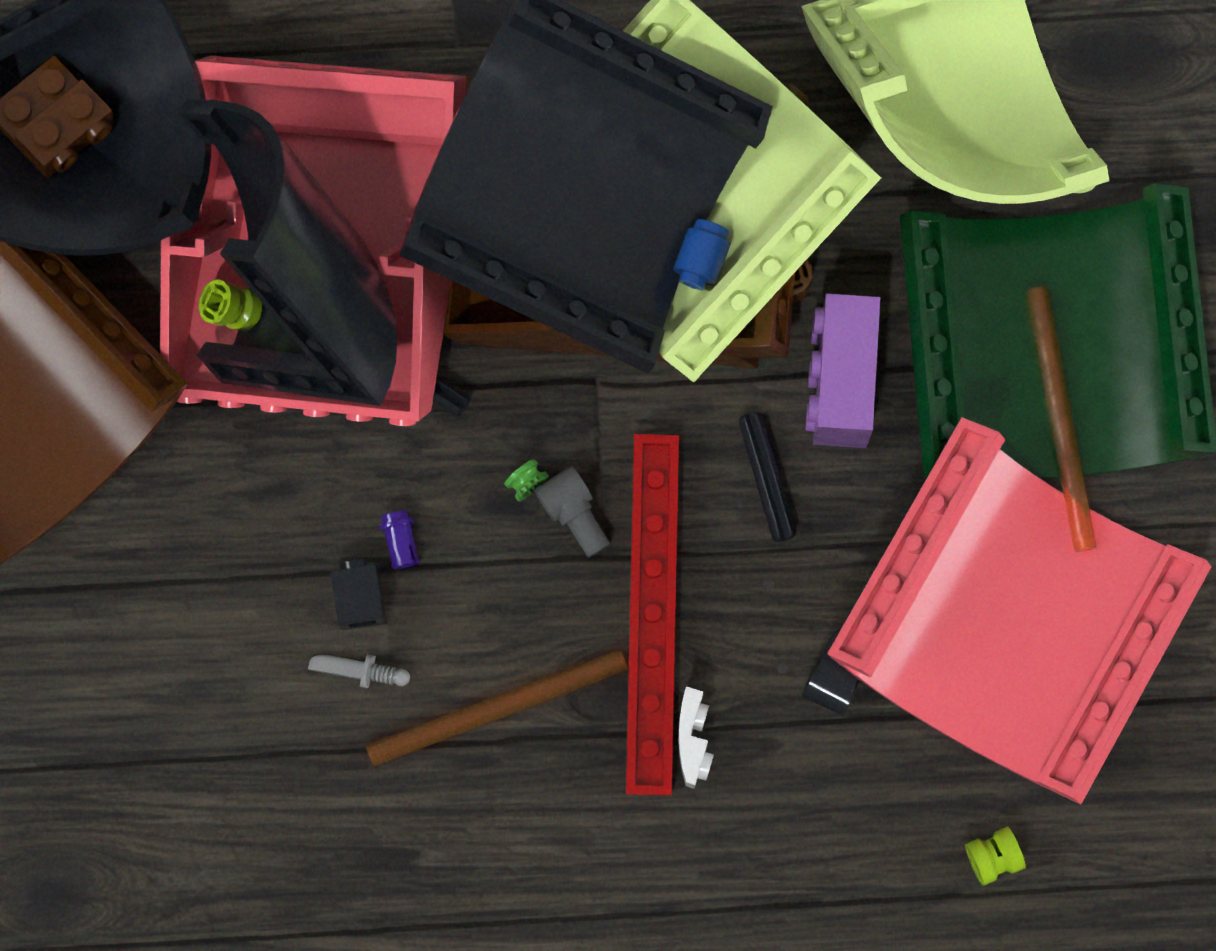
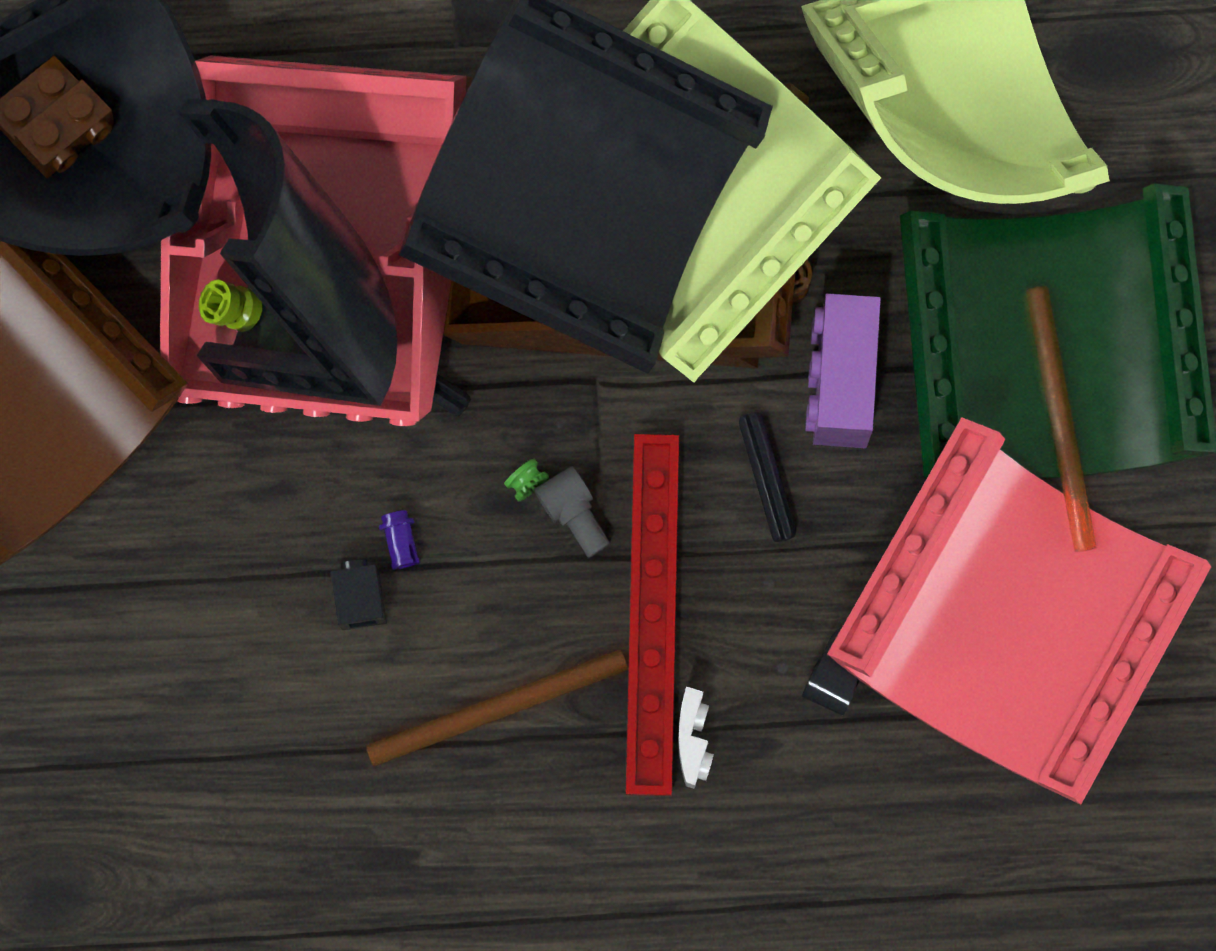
(359, 670): light grey piece -> none
(702, 254): blue brick -> none
(995, 856): lime wheel -> none

